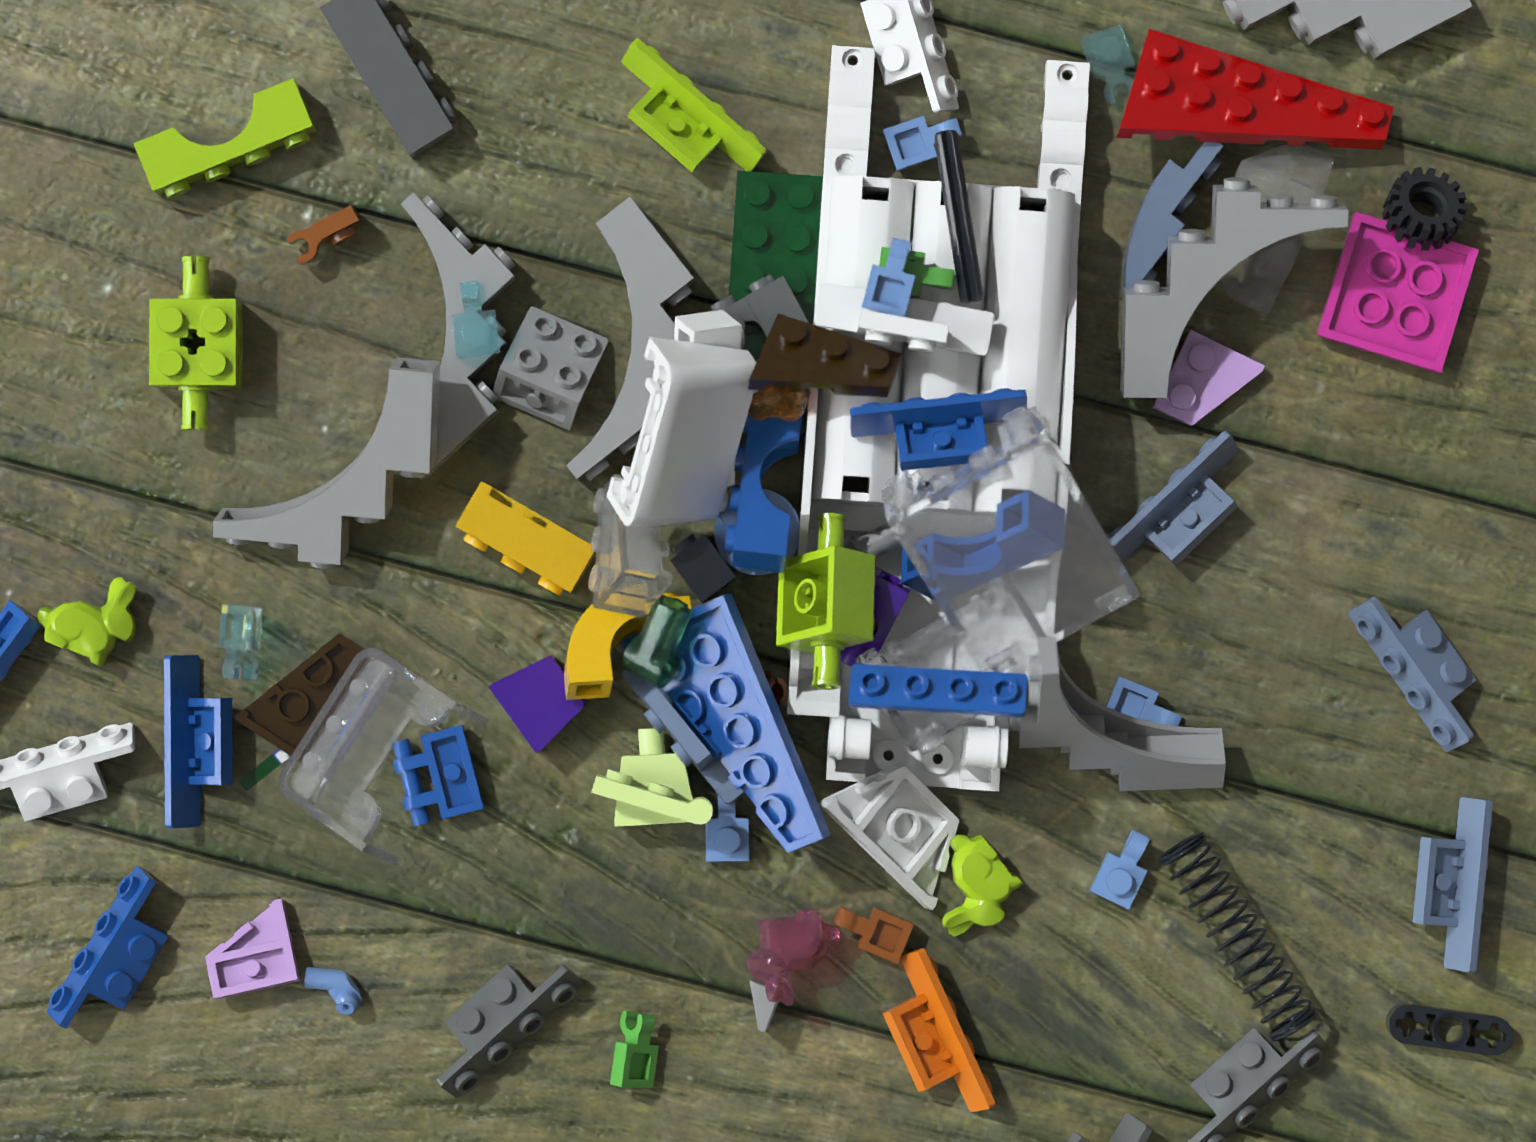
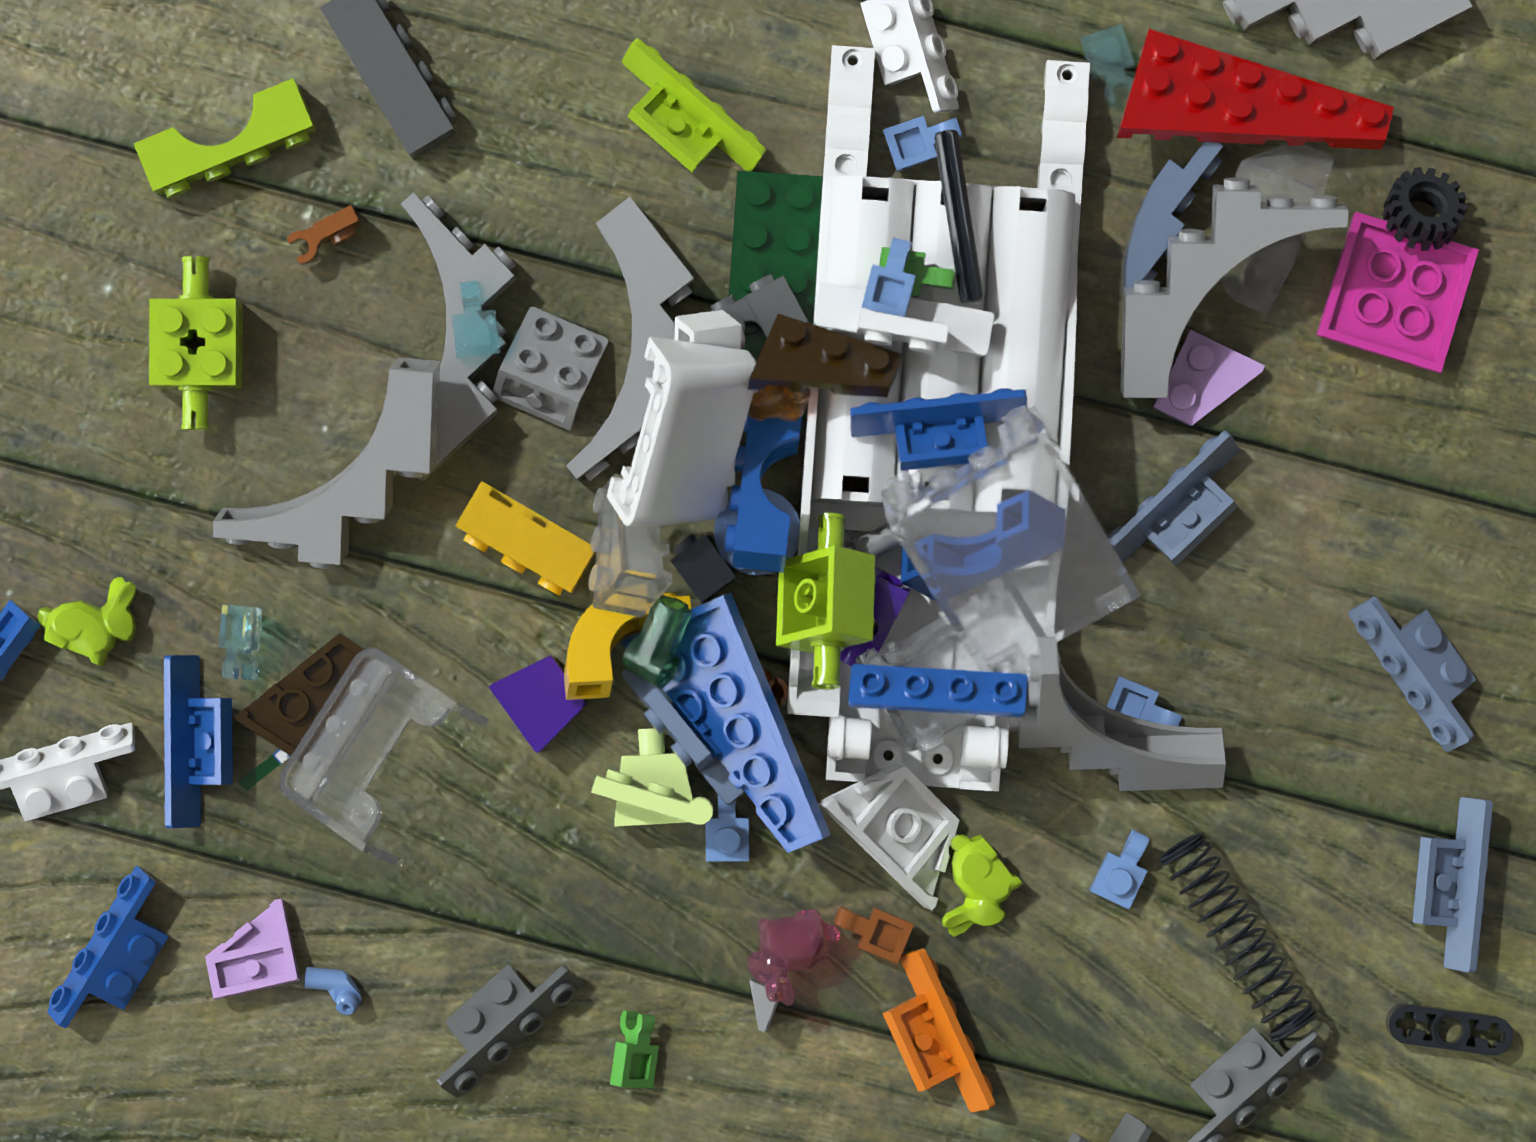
(450, 770): blue plate -> none

